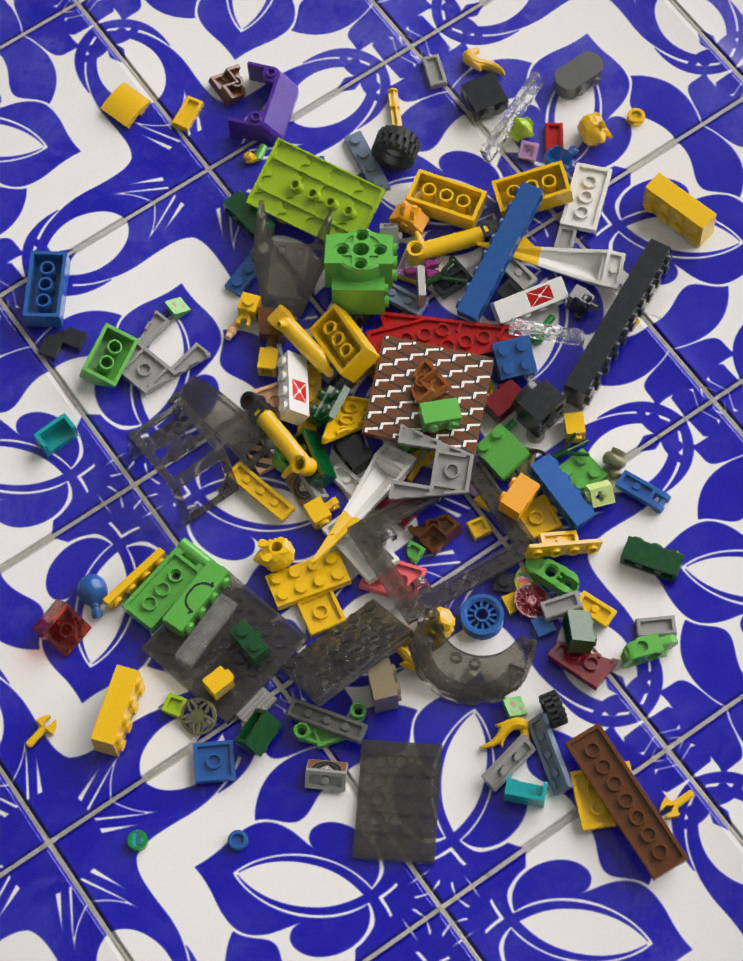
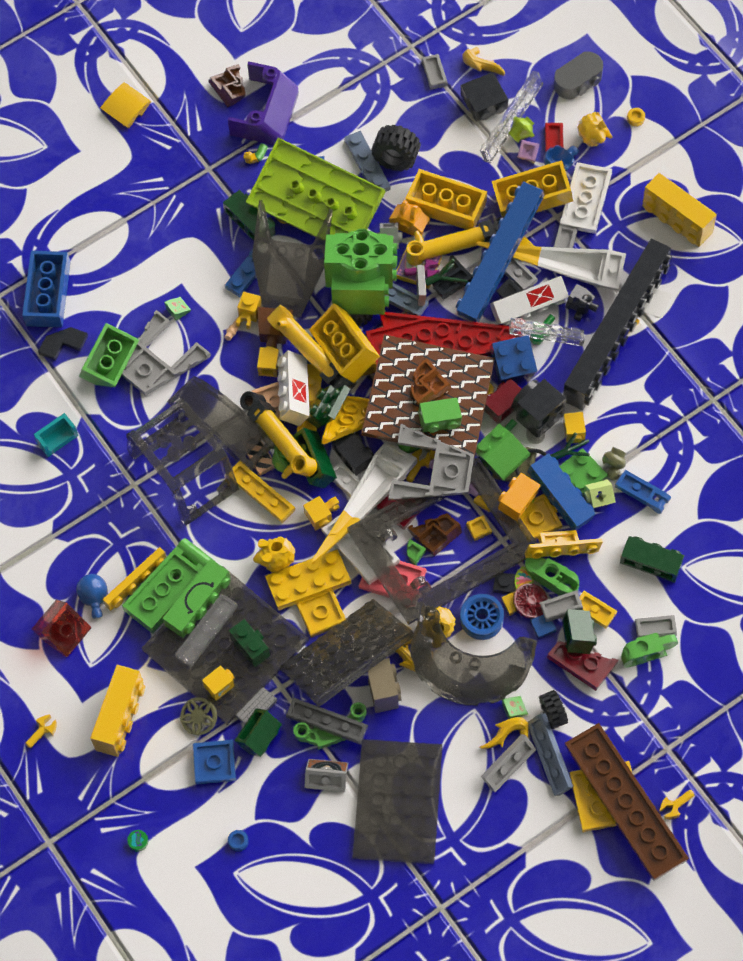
(173, 705): lime tile -> none
(187, 113): yellow tile -> none
(303, 490): panel -> none
(394, 107): yellow piece -> none
(525, 793): teal panel -> none

